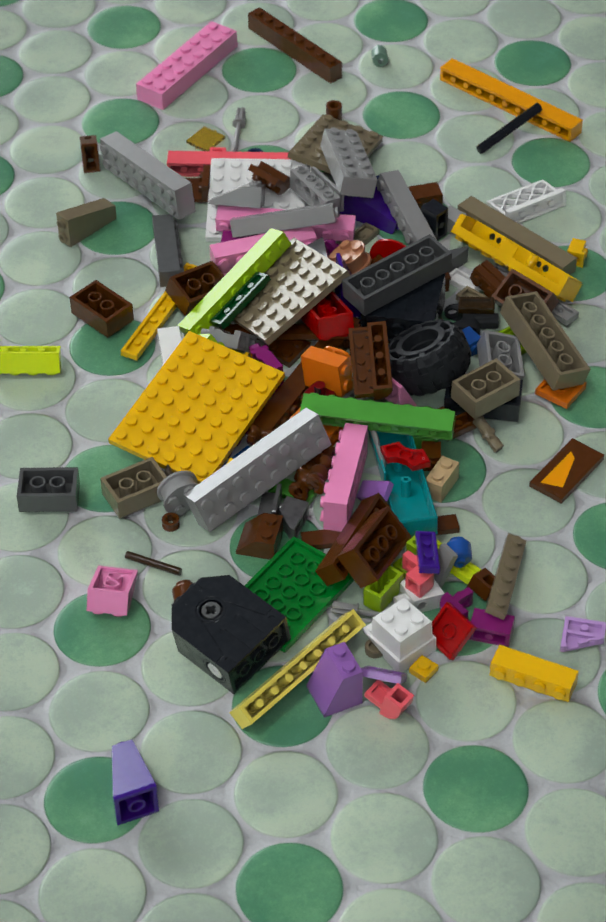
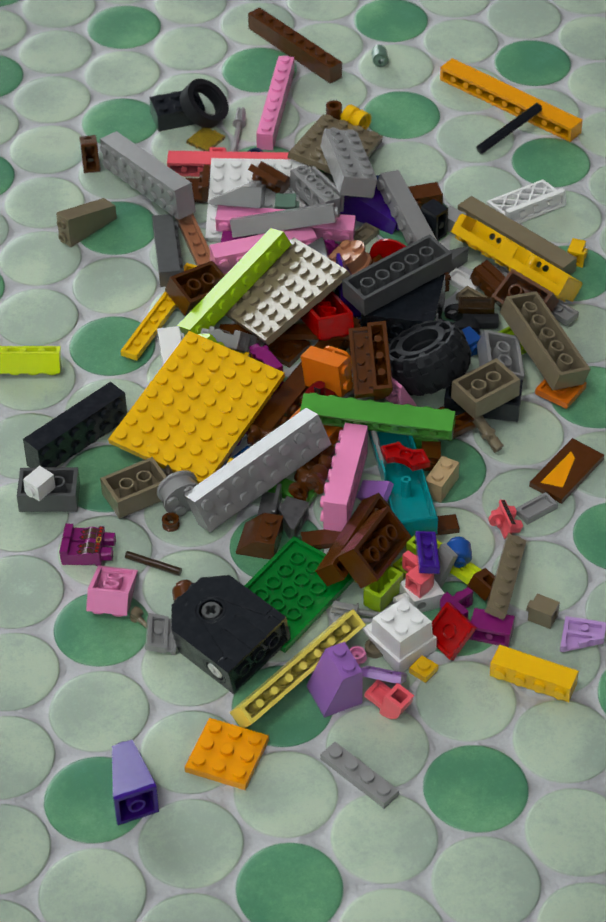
(39, 483): none -> white brick
(76, 428): none -> black brick
(86, 545): none -> magenta hips
(101, 308): reddish brown brick -> none
(135, 616): none -> dark tan hand
(159, 634): none -> light grey plate
(168, 112): none -> black brick
(186, 65): bright pink brick -> none
(193, 111): none -> black tyre
(194, 239): none -> nougat plate
(227, 753): none -> light orange plate
(240, 300): dark green plate -> none
(275, 103): none -> bright pink brick
(286, 201): none -> sand green brick
(356, 117): none -> yellow wheel
(359, 654): none -> bright pink plate
(359, 775): none -> light grey plate
(504, 517): none -> coral hips
(536, 508): none -> light grey tile
(543, 610): none -> dark tan brick

